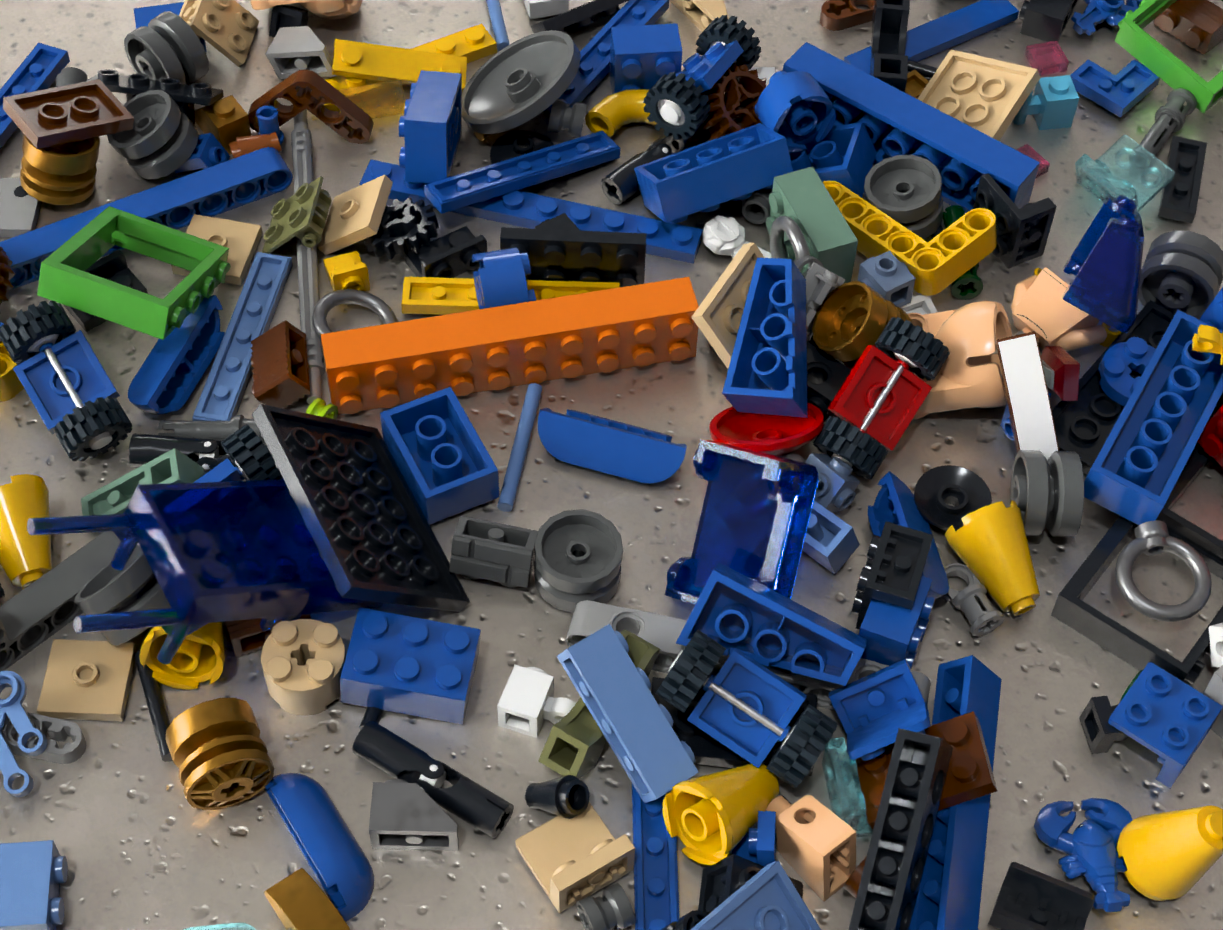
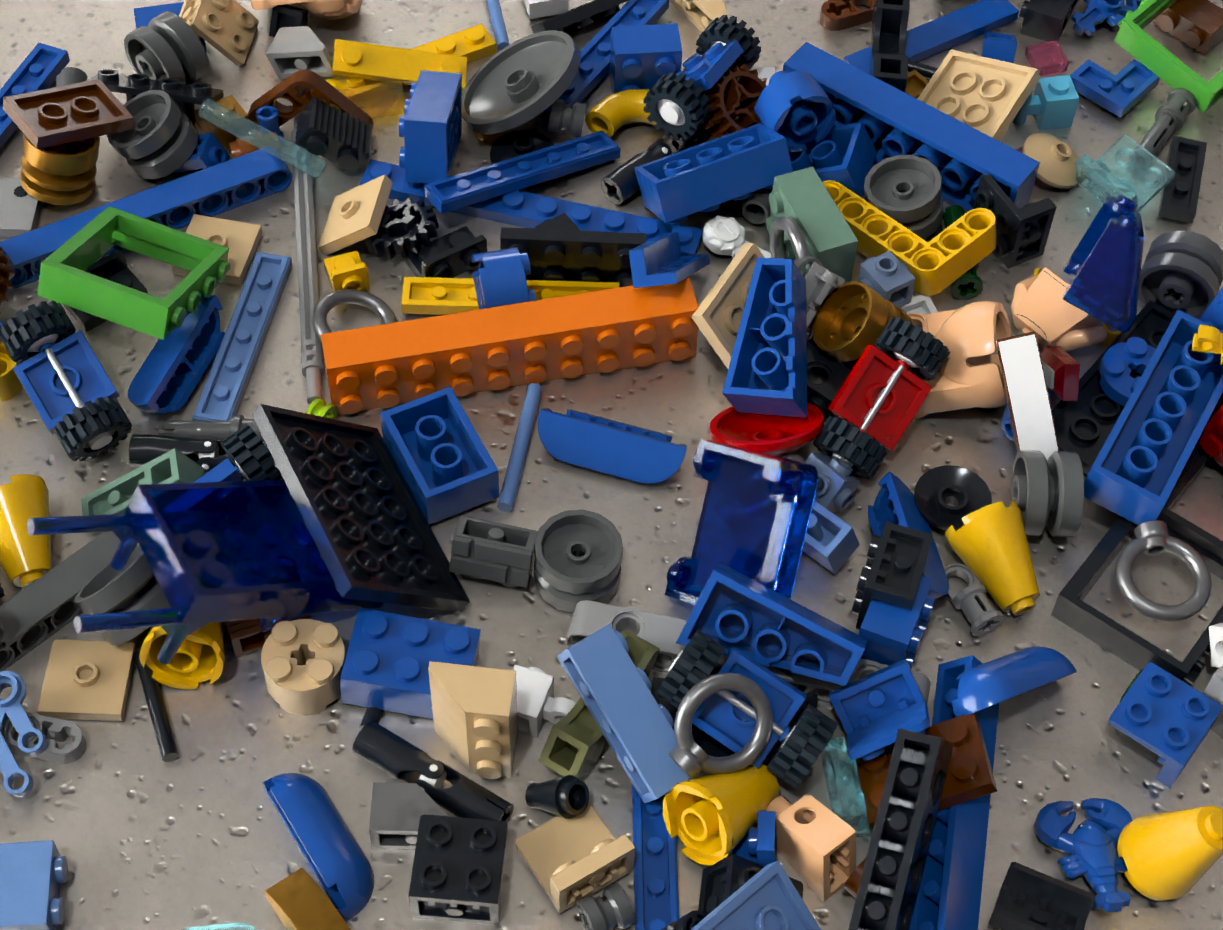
(219, 753): pearl gold wheel -> none
(262, 138): none -> clear light blue axle
(280, 366): reddish brown brick -> none
(299, 216): olive hinge -> none
(334, 135): none -> black brick
(458, 869): none -> black bracket
(476, 715): none -> tan slope
(661, 262): none -> blue fence
(691, 756): none -> flat silver piece
(999, 46): none -> blue slope
(1009, 678): none -> blue brick
(1055, 159): none -> tan dish
(1095, 724): black tile -> none

